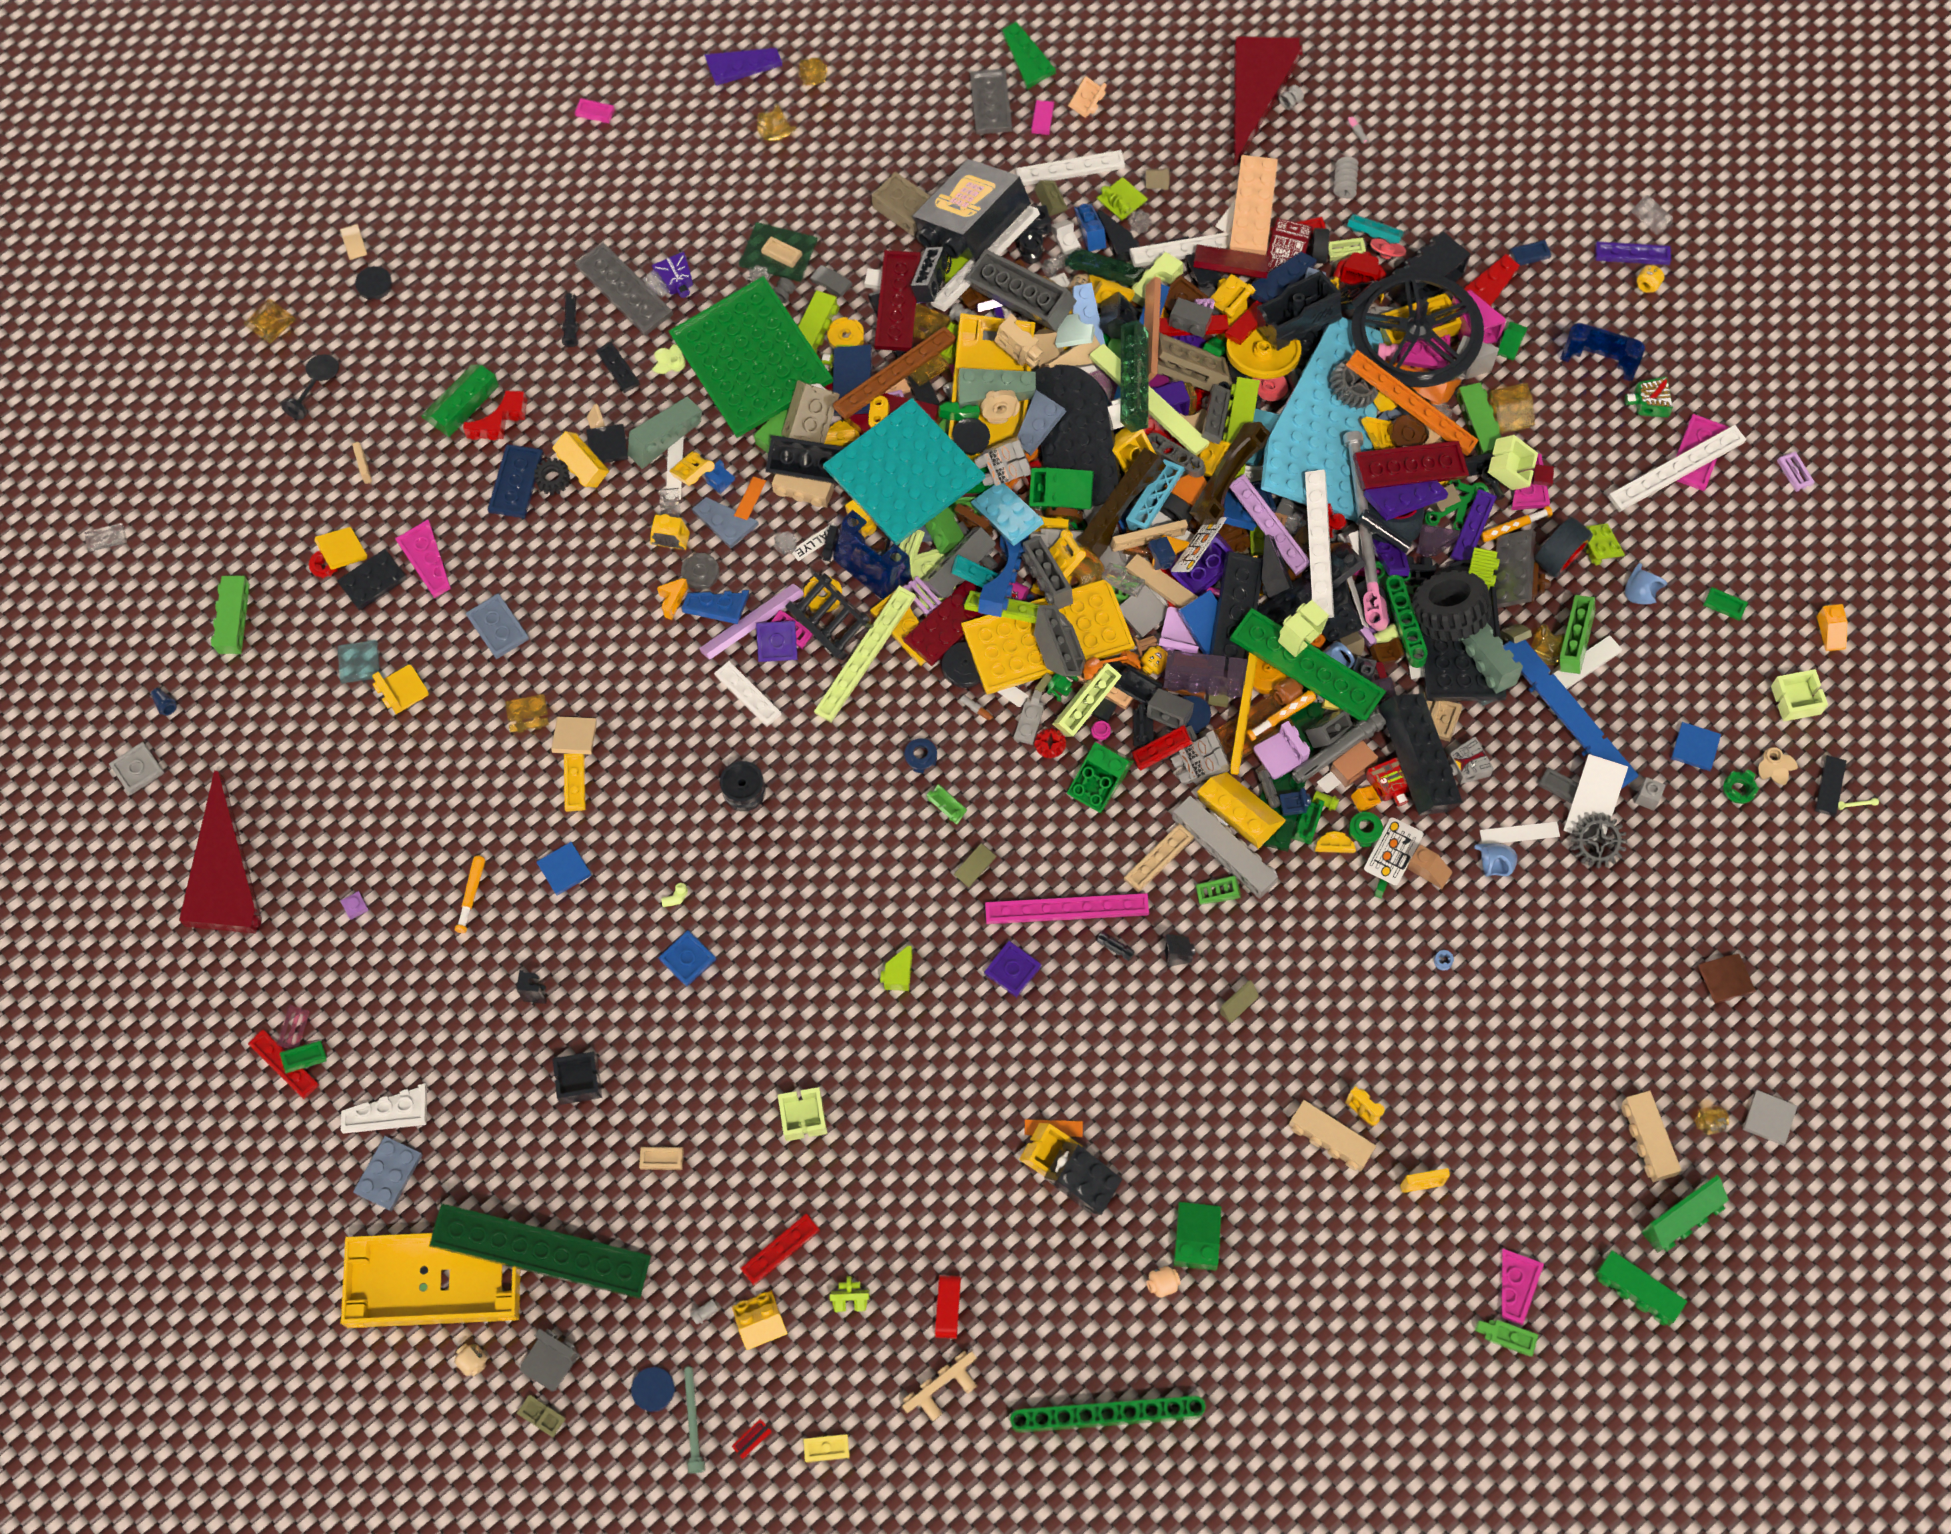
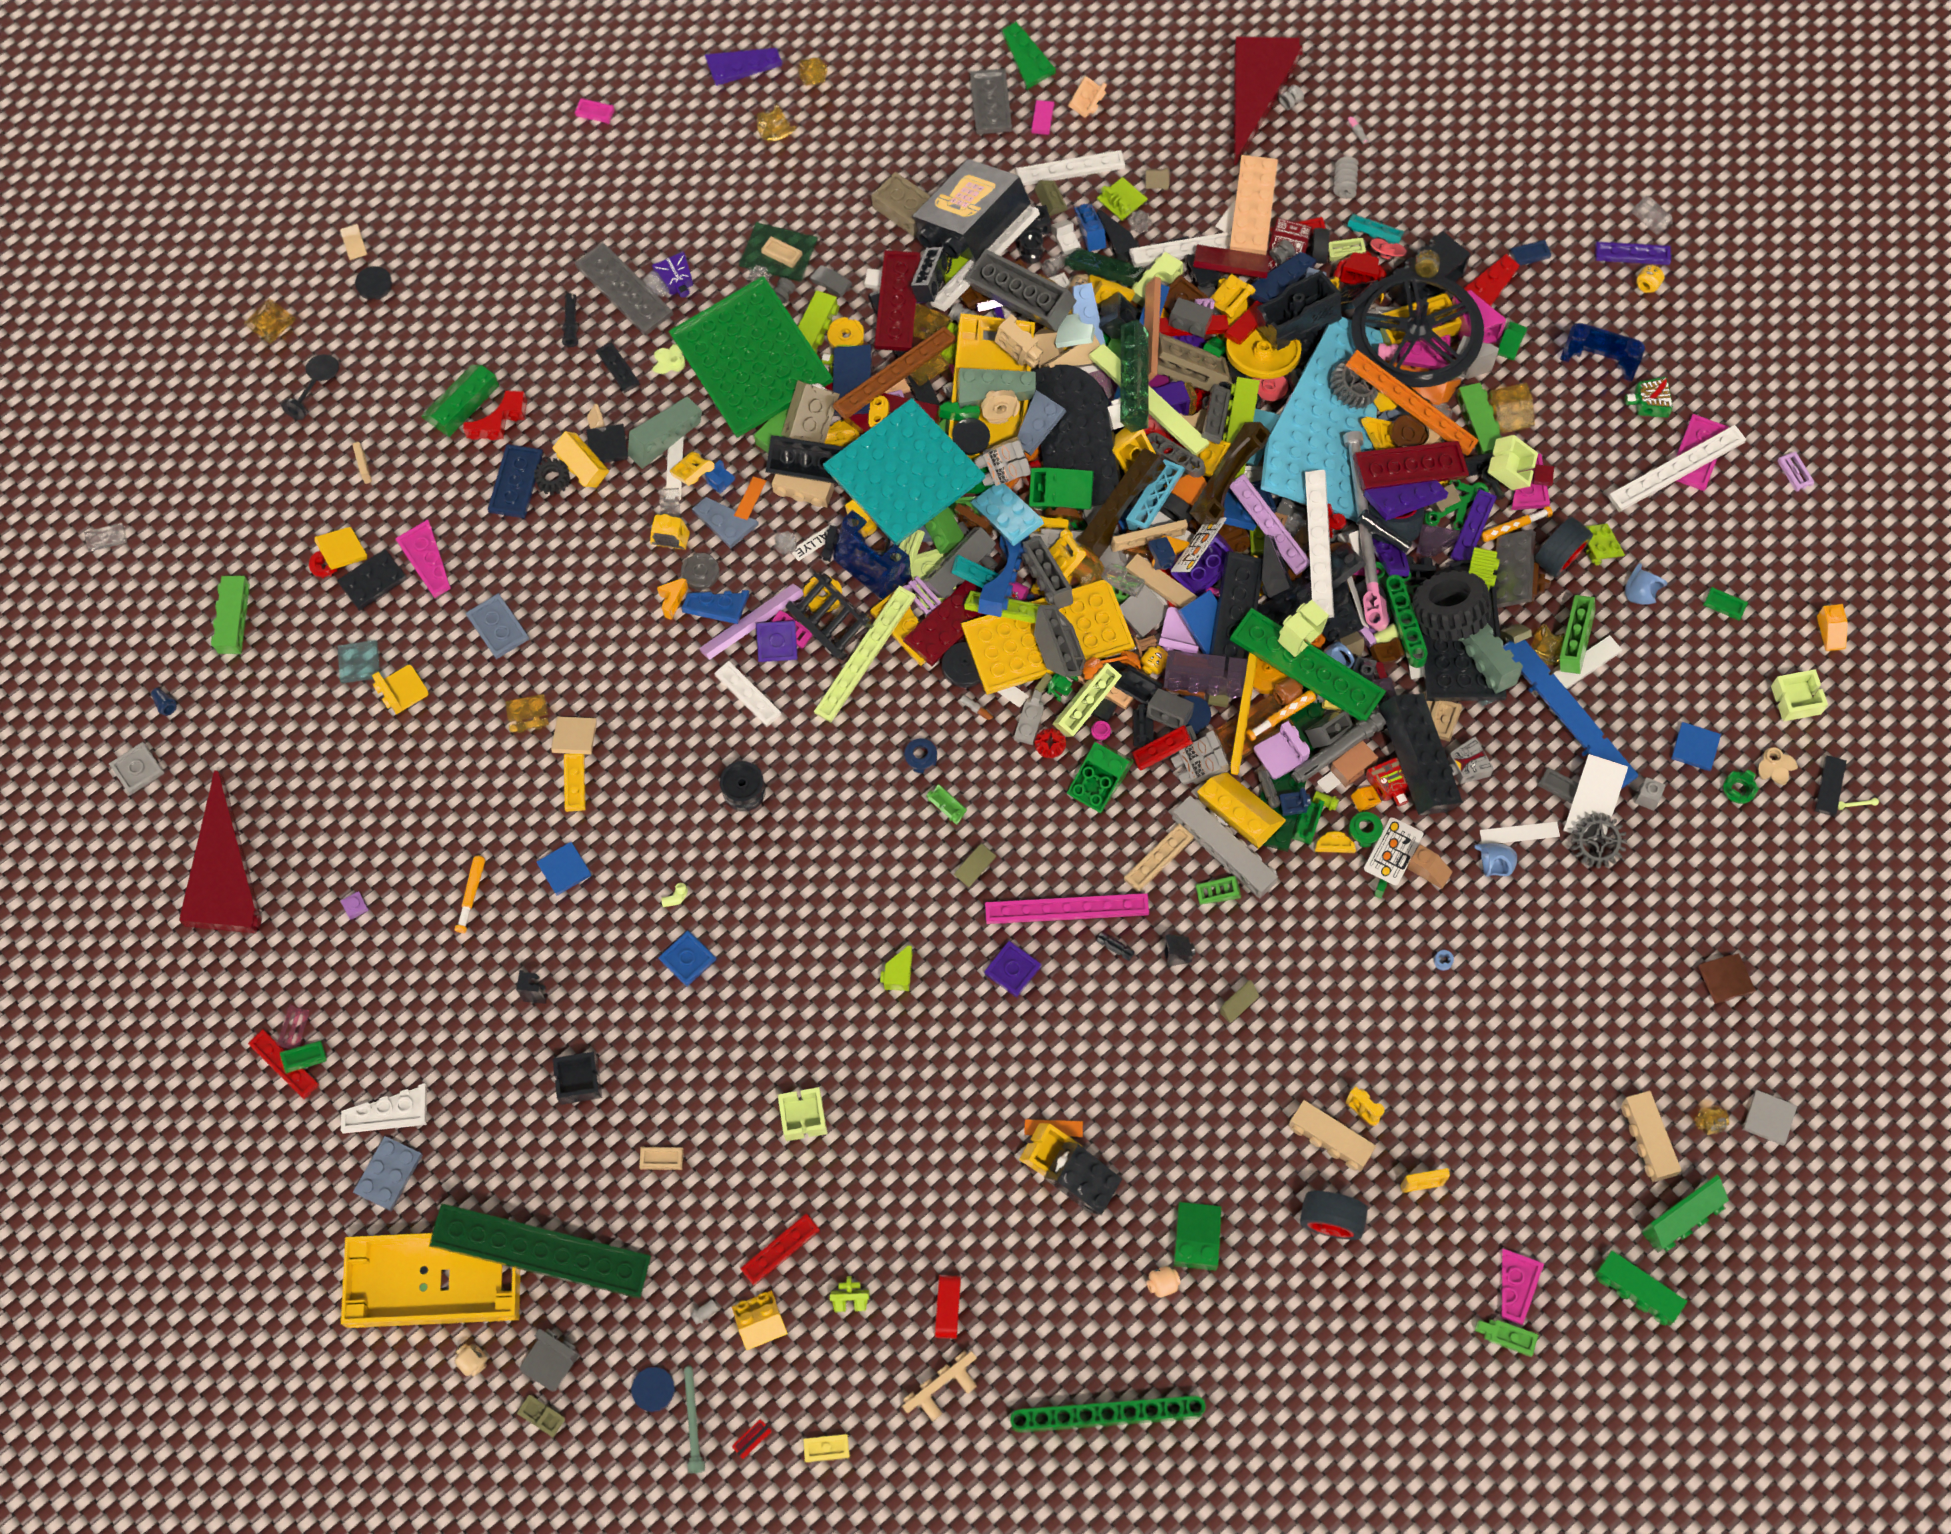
(1282, 252): none -> dark grey wheel
(1334, 1215): none -> black wheel
(1427, 263): none -> clear yellow head

